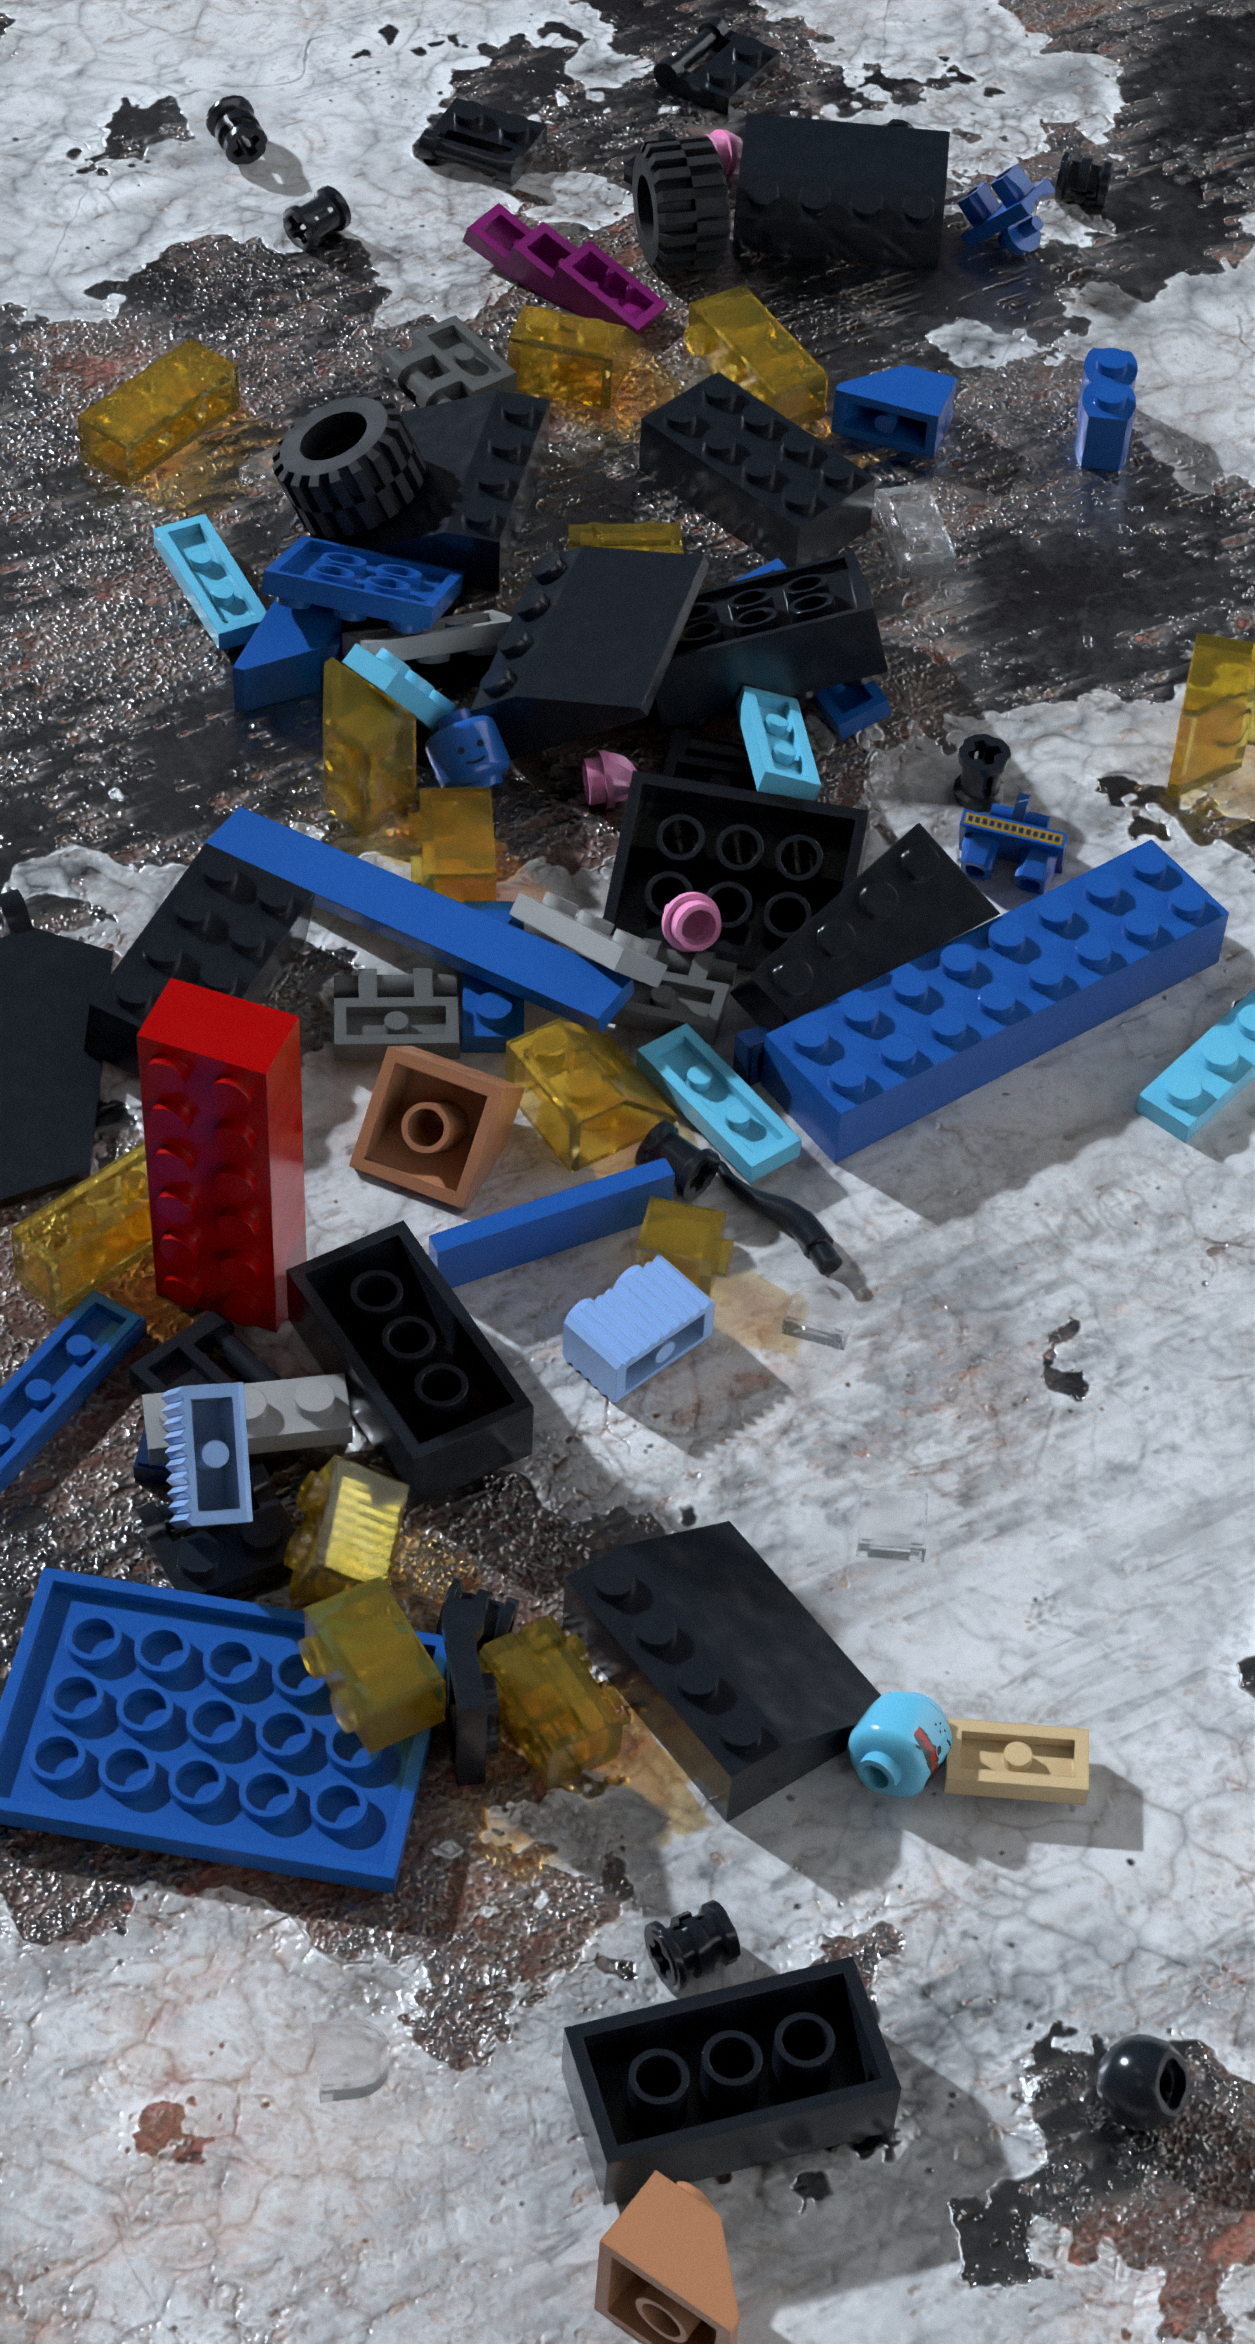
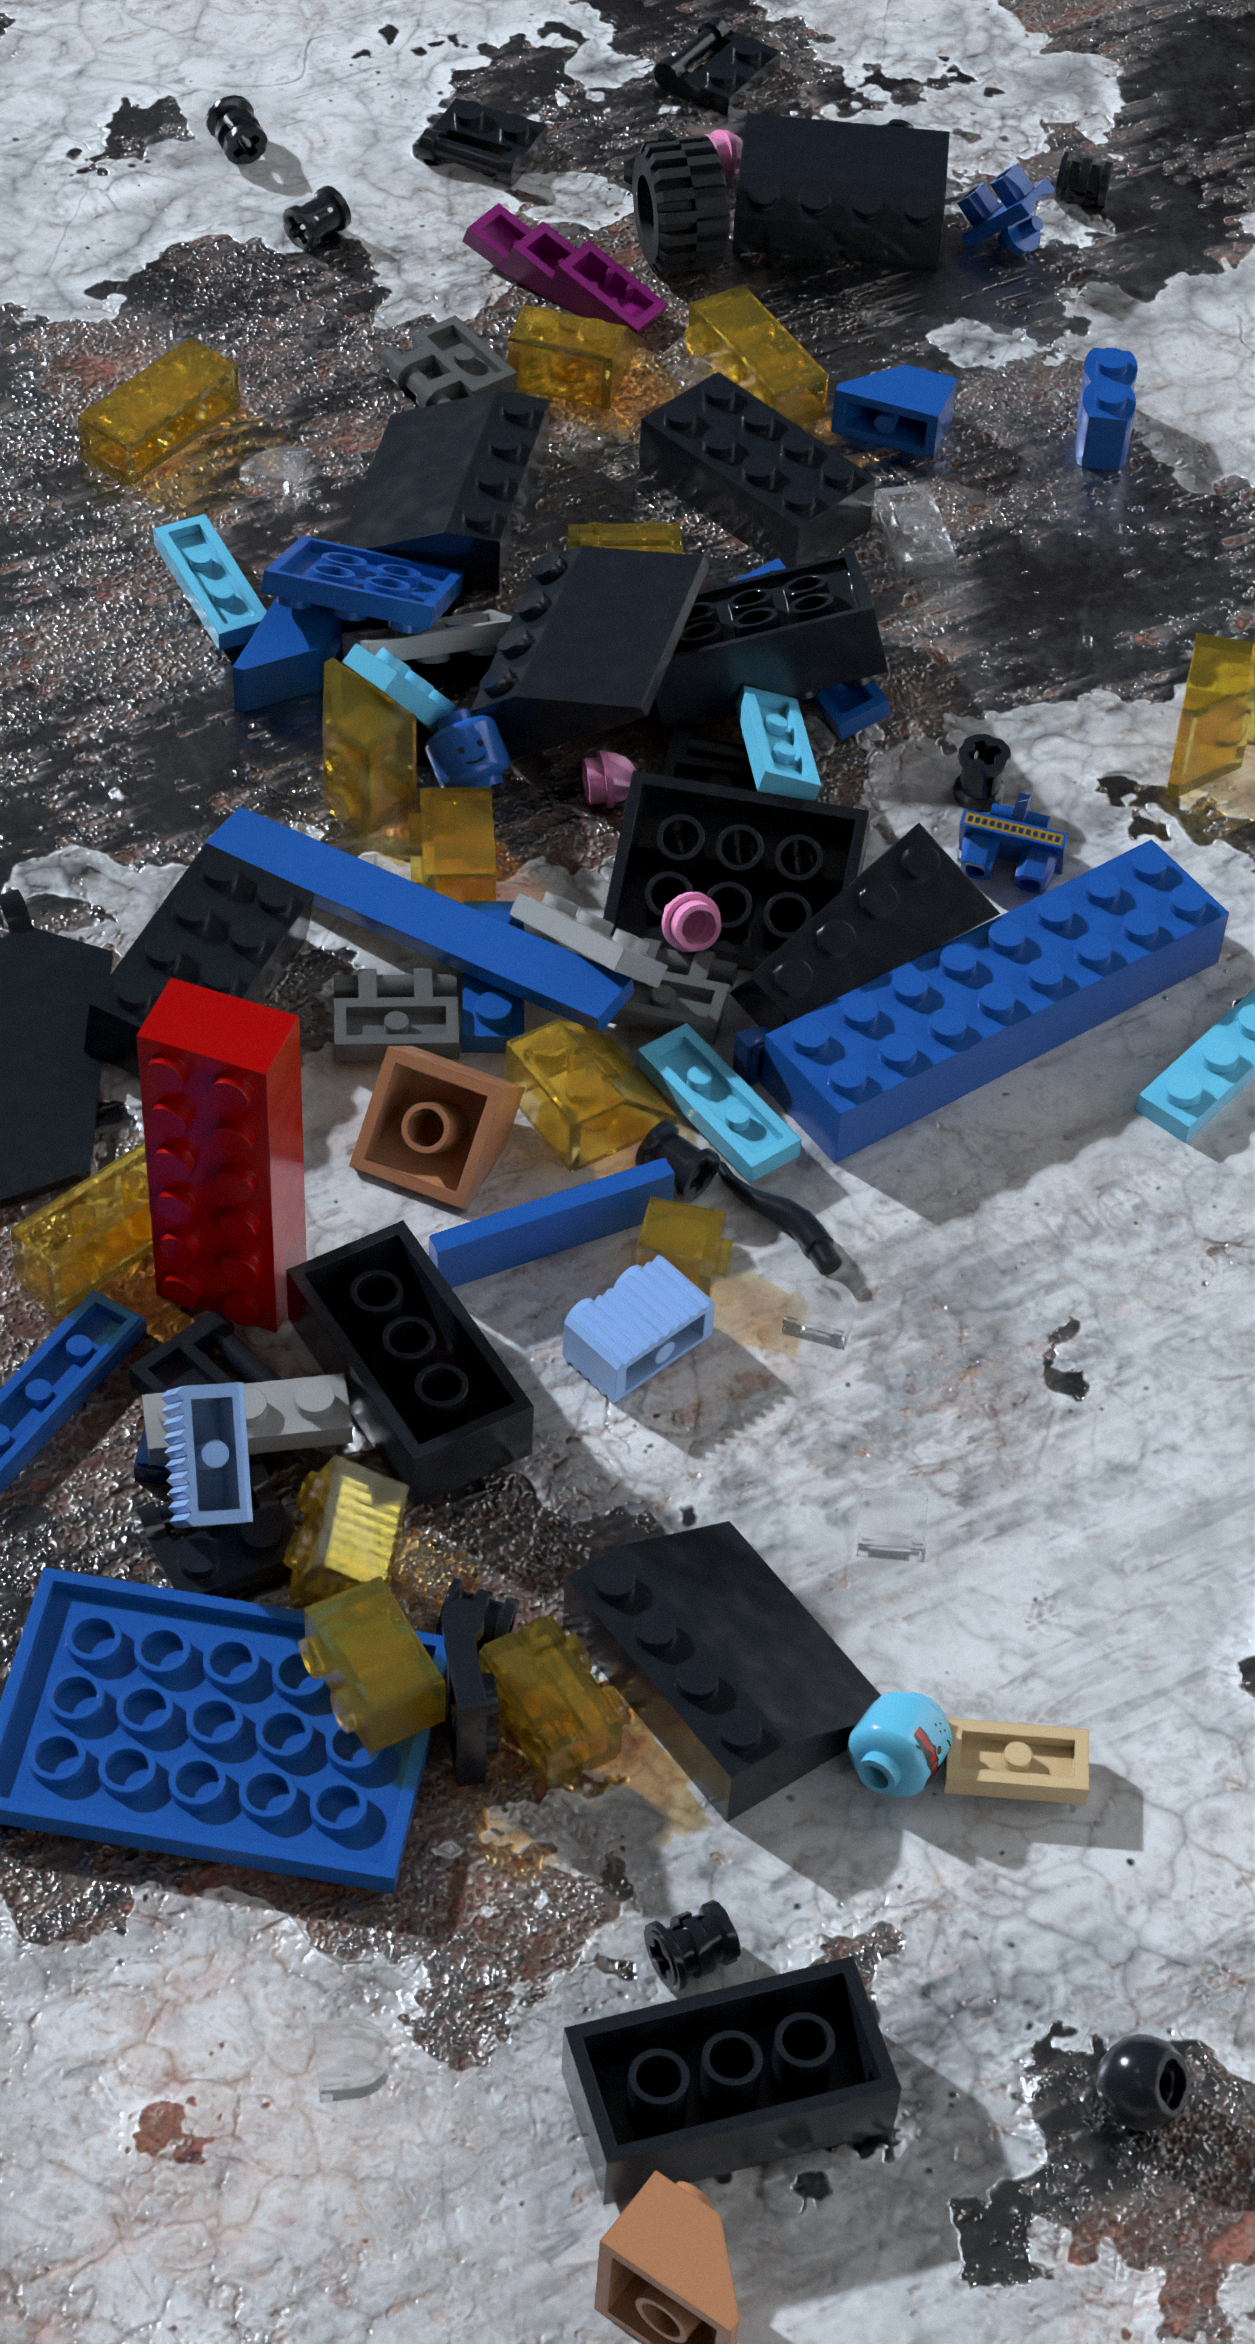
(349, 465): black tyre -> none

